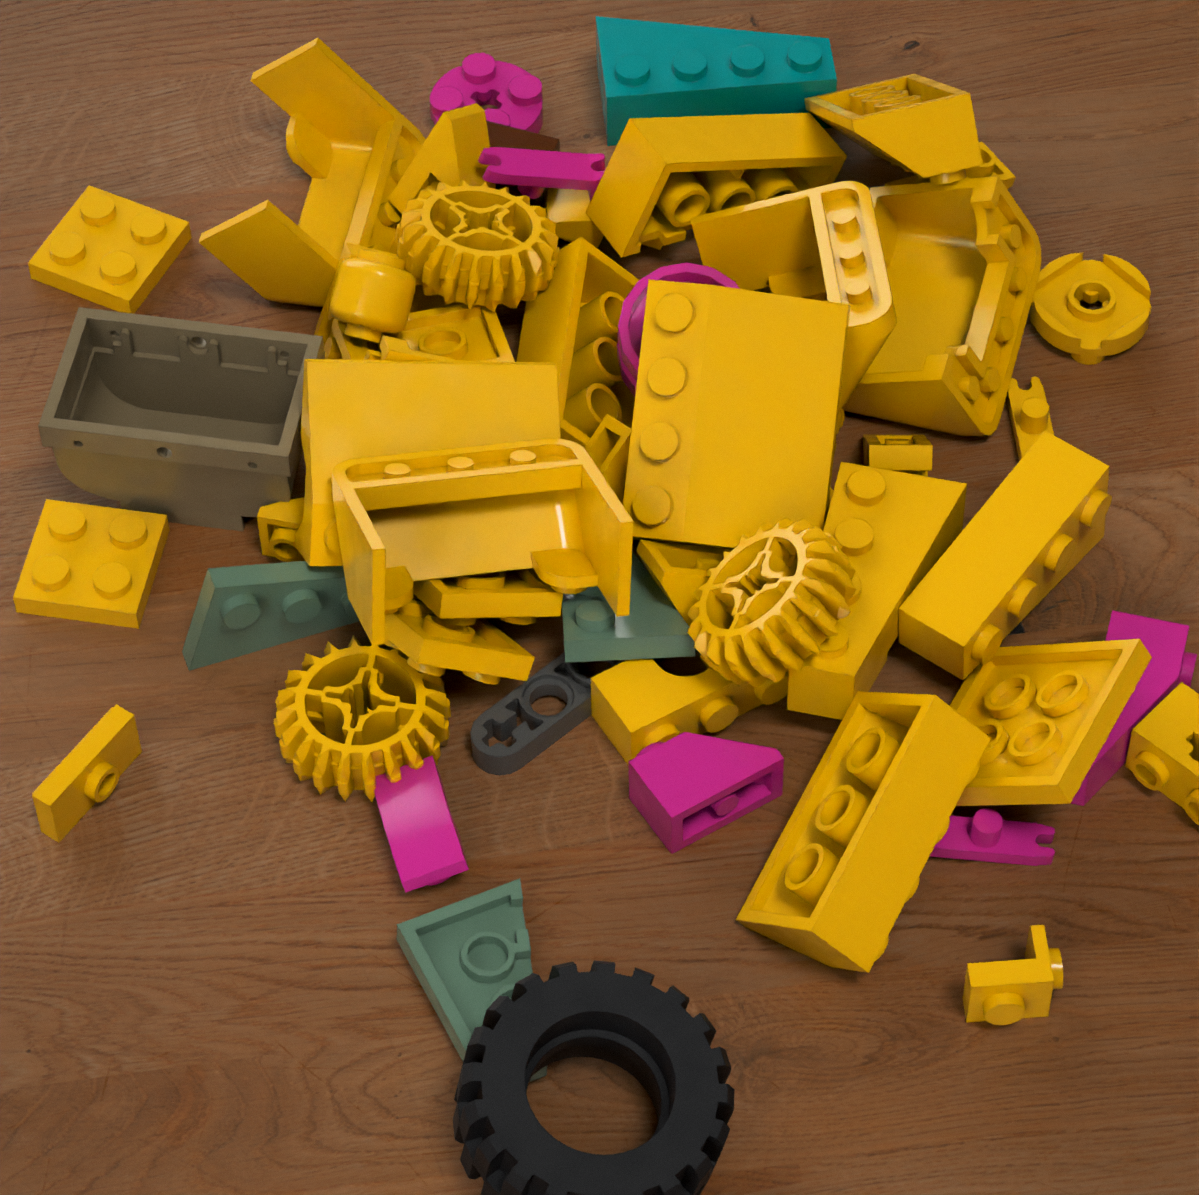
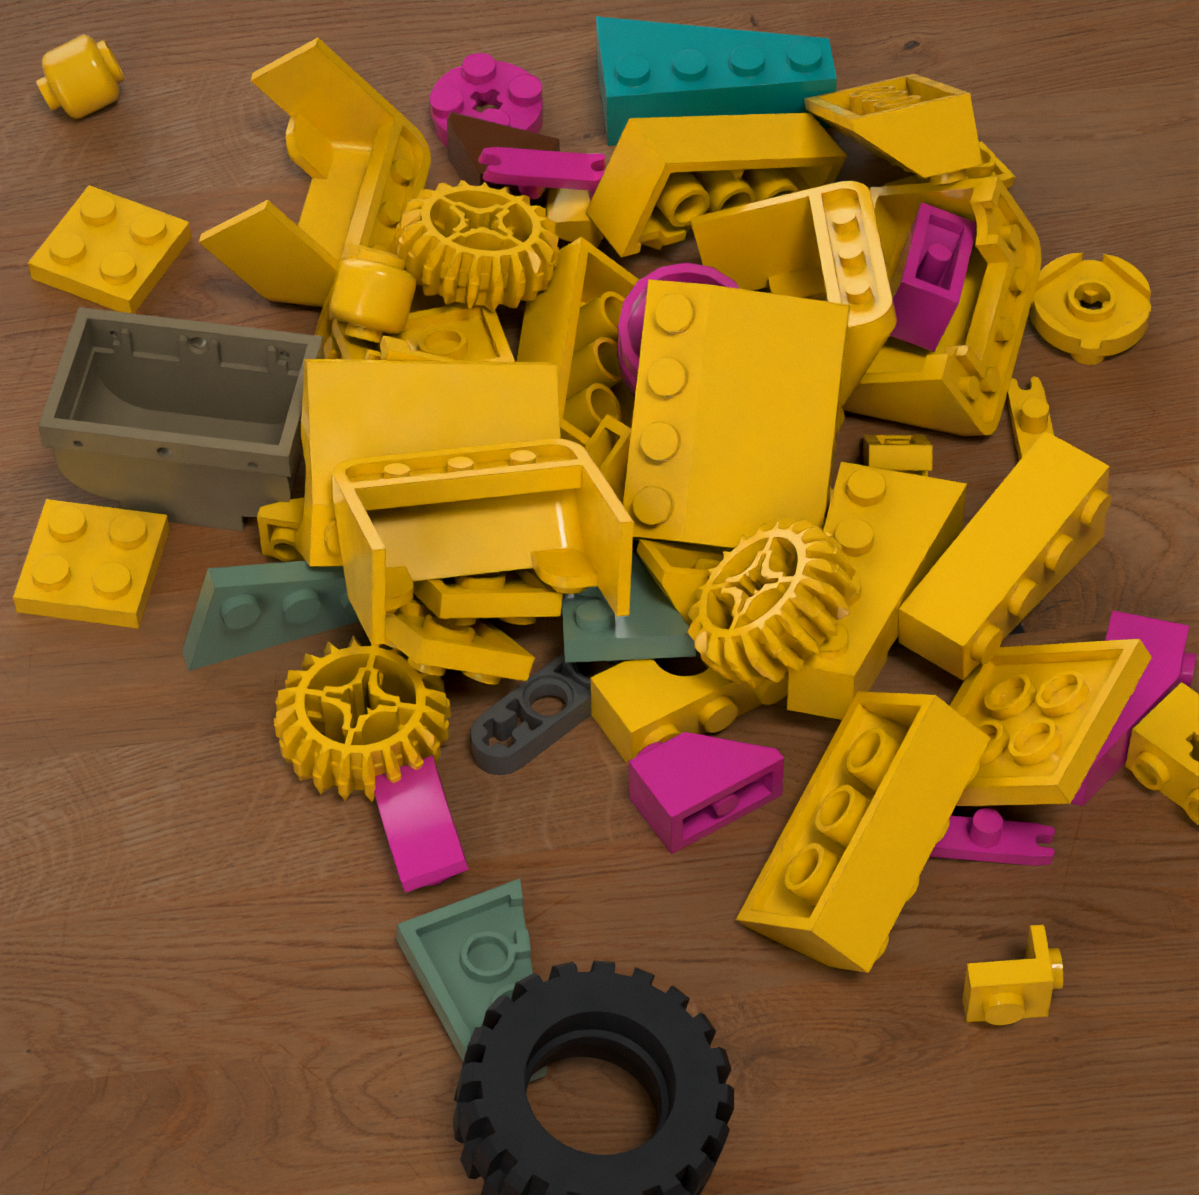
(80, 77): none -> yellow head
(87, 773): yellow plate -> none
(447, 155): yellow slope -> none
(931, 275): none -> dark pink slope

